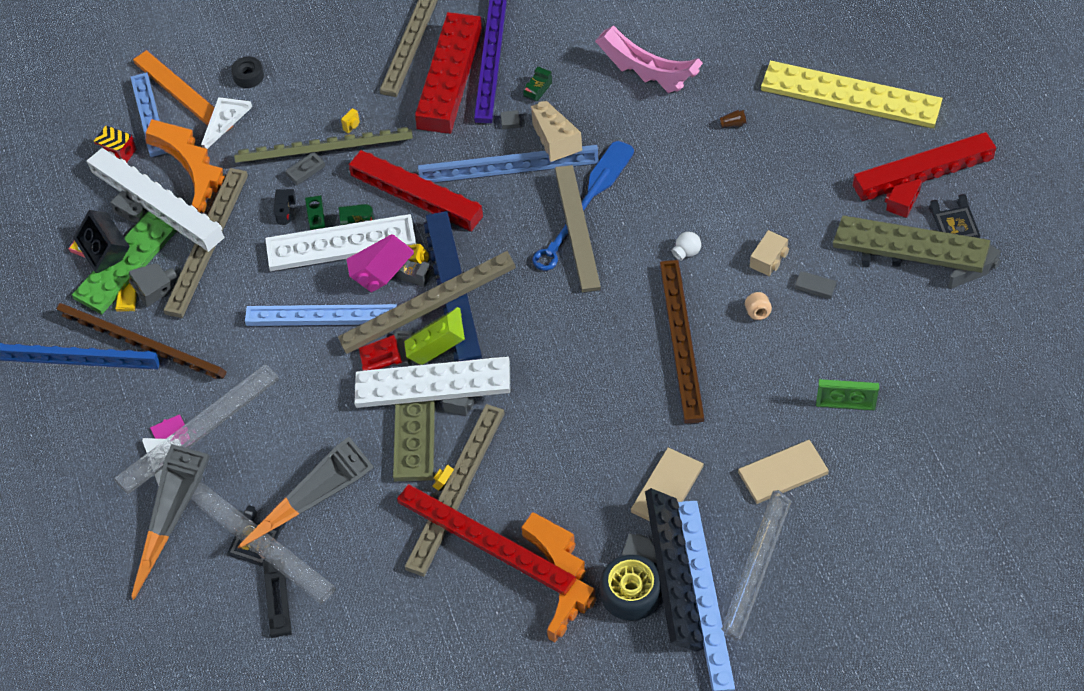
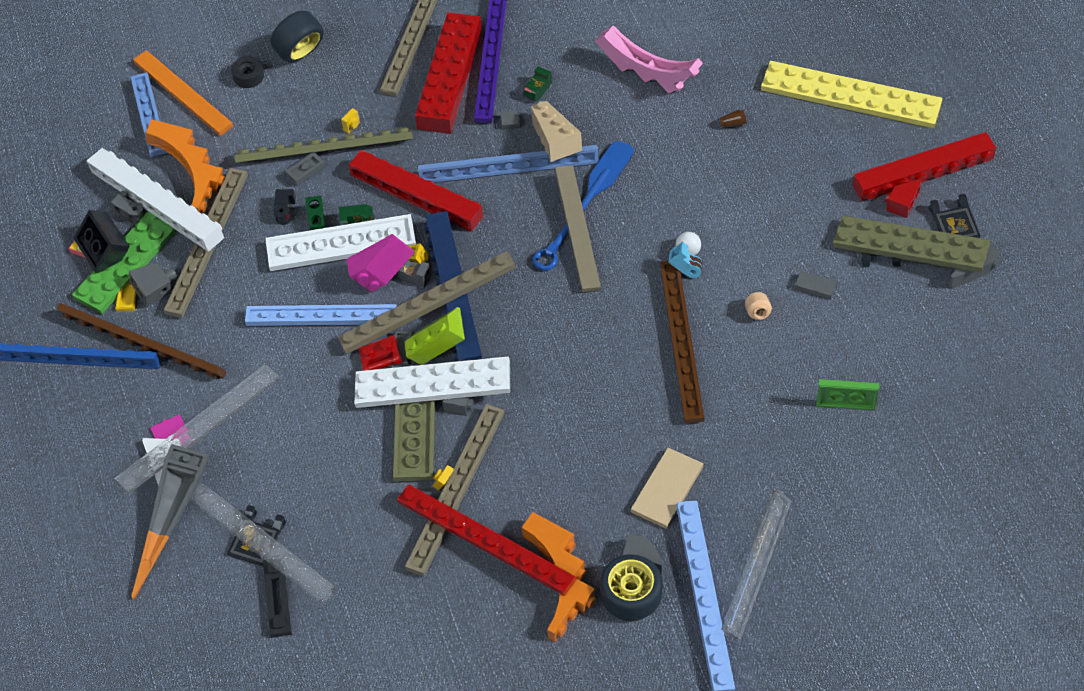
(117, 142): piece -> none
(224, 116): white wing -> none
(297, 36): none -> black wheel
(334, 473): dark grey plate -> none
(673, 570): black plate -> none
(685, 261): none -> medium azure leg
(769, 253): tan brick -> none
(783, 471): tan tile -> none

